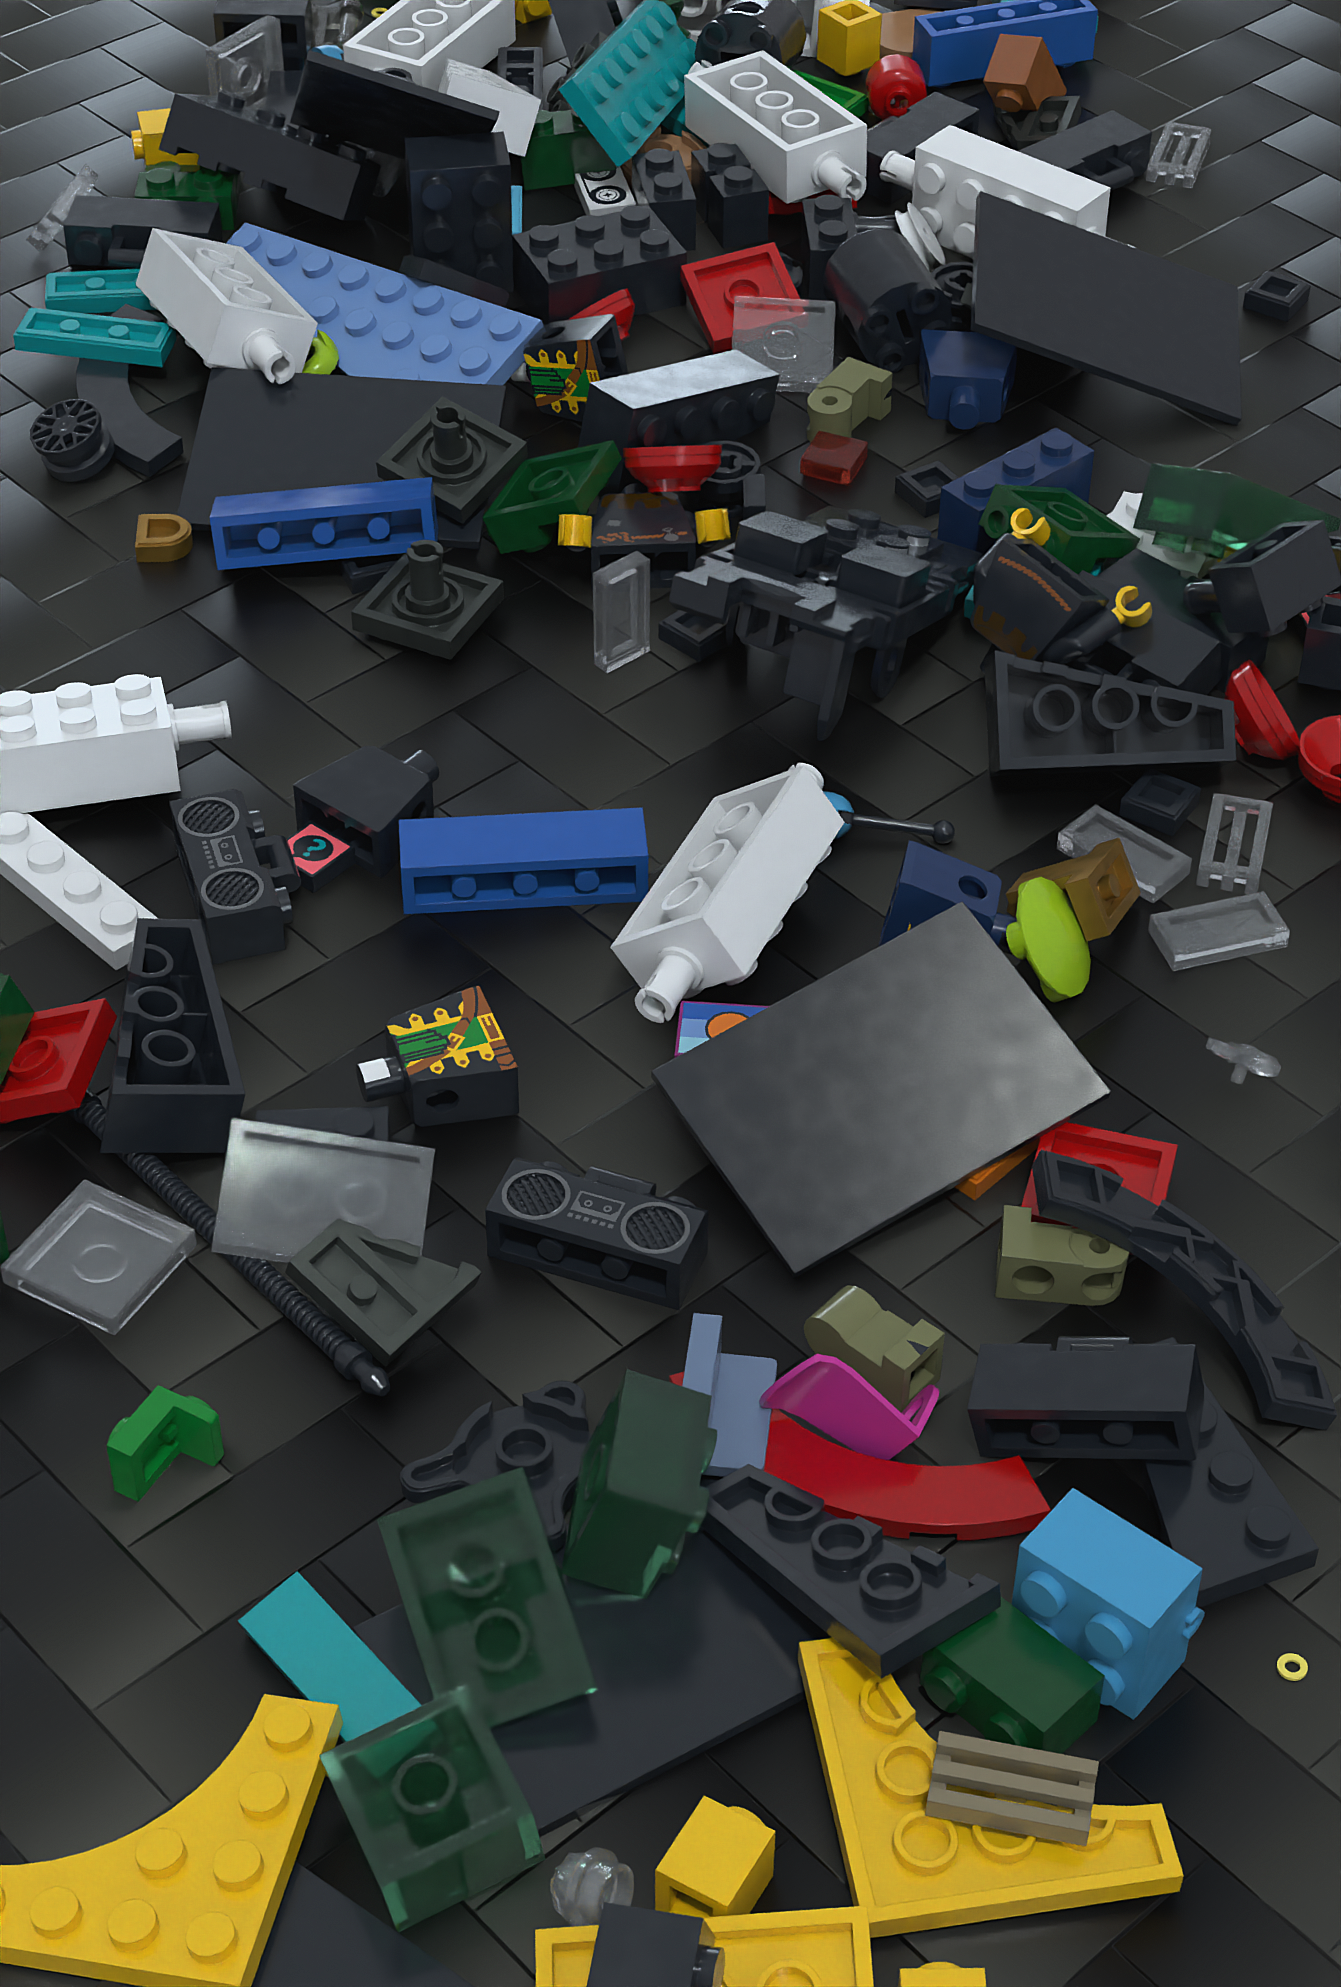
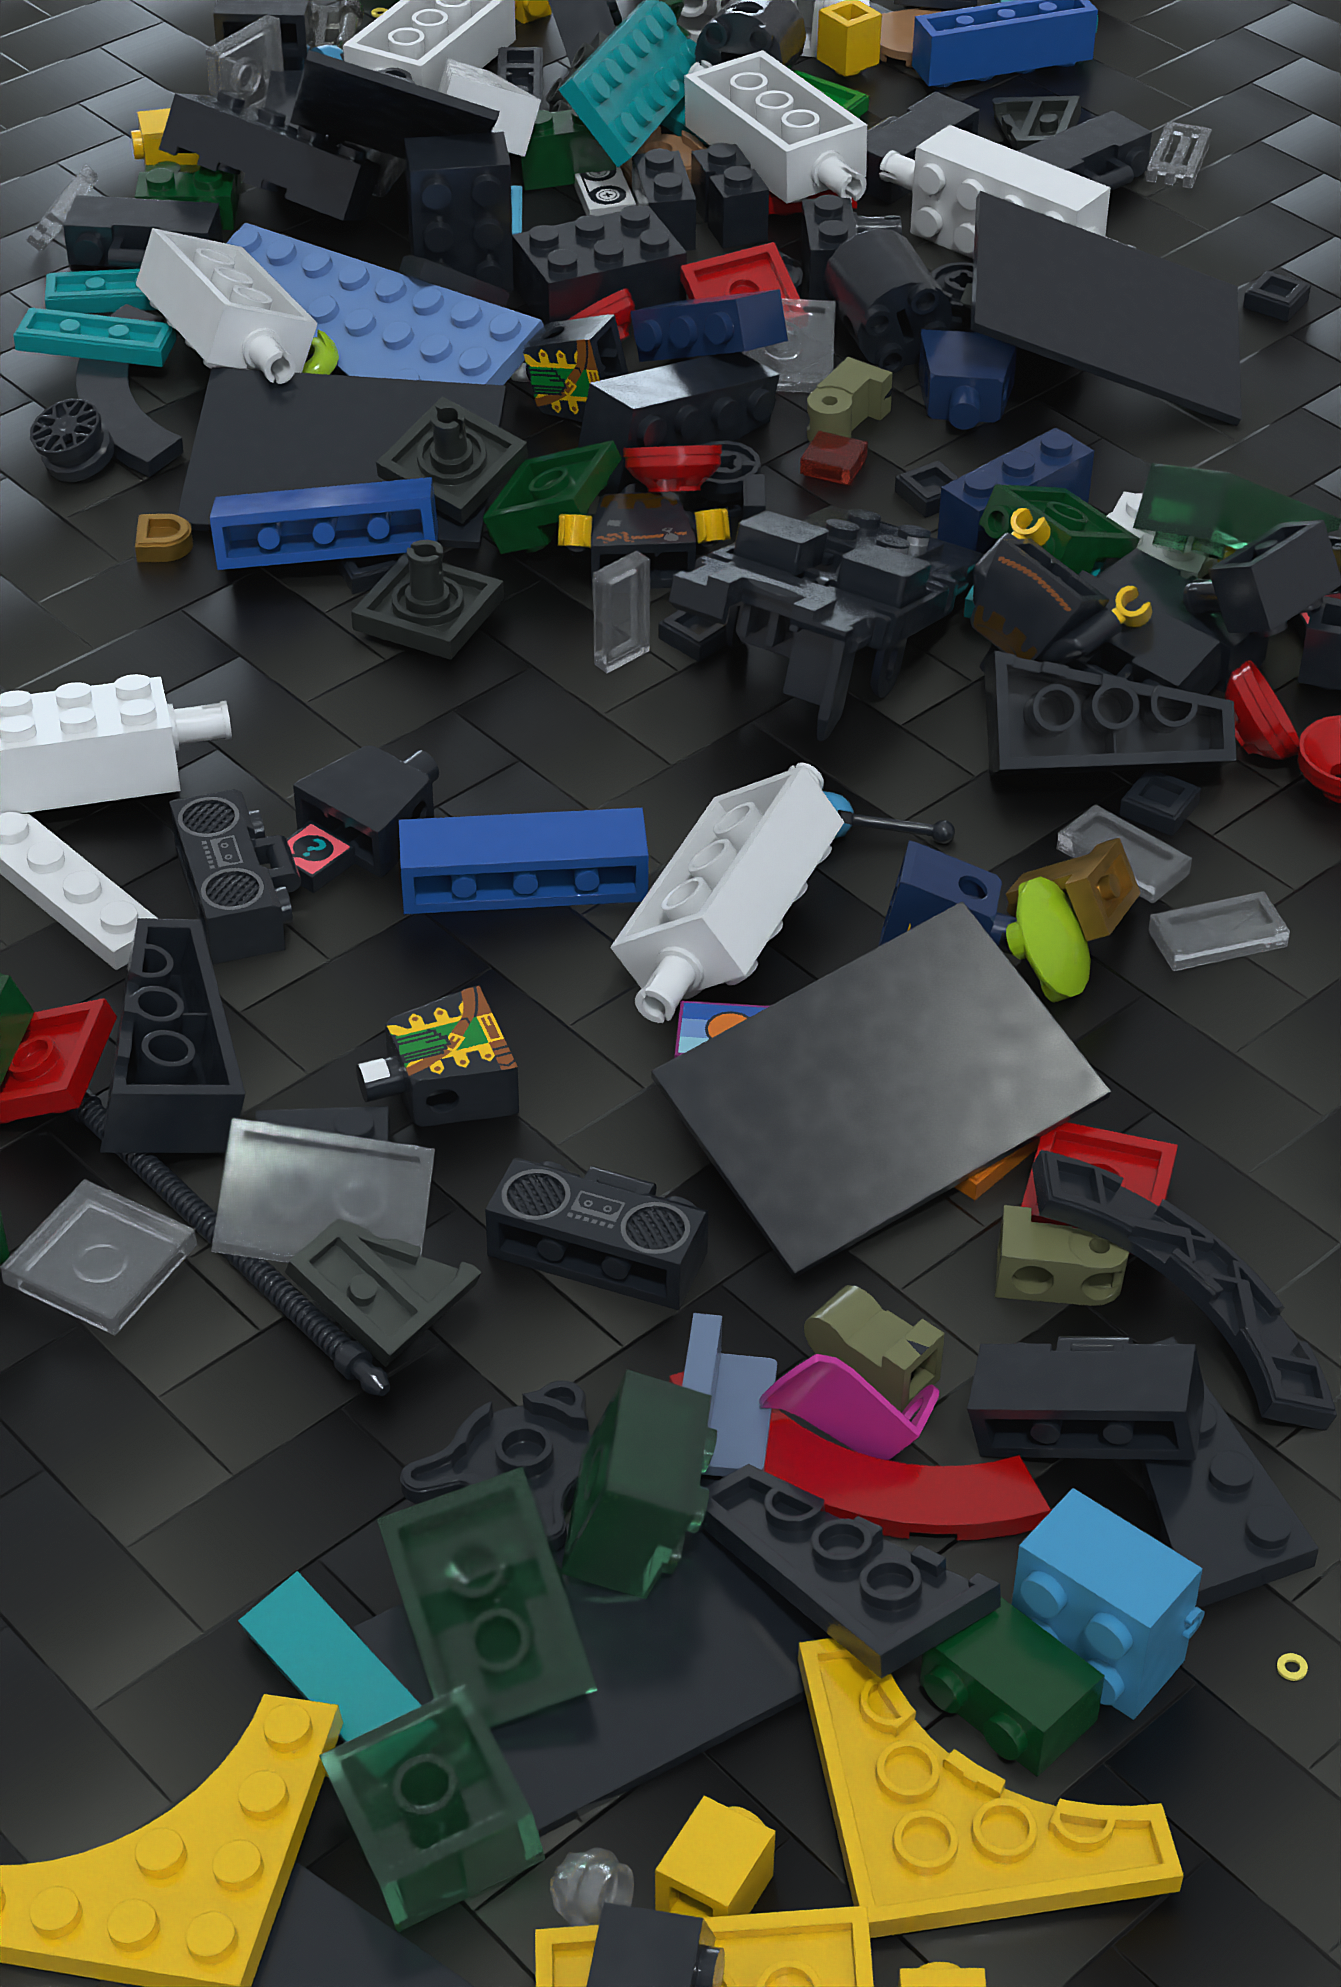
(156, 1434): green bracket -> none
(709, 326): none -> dark blue brick
(894, 85): red head -> none
(920, 236): white piece -> none
(1014, 1776): dark tan tile -> none
(1022, 74): dark orange arch -> none
(1229, 871): clear tile -> none
(1246, 1059): clear plant -> none

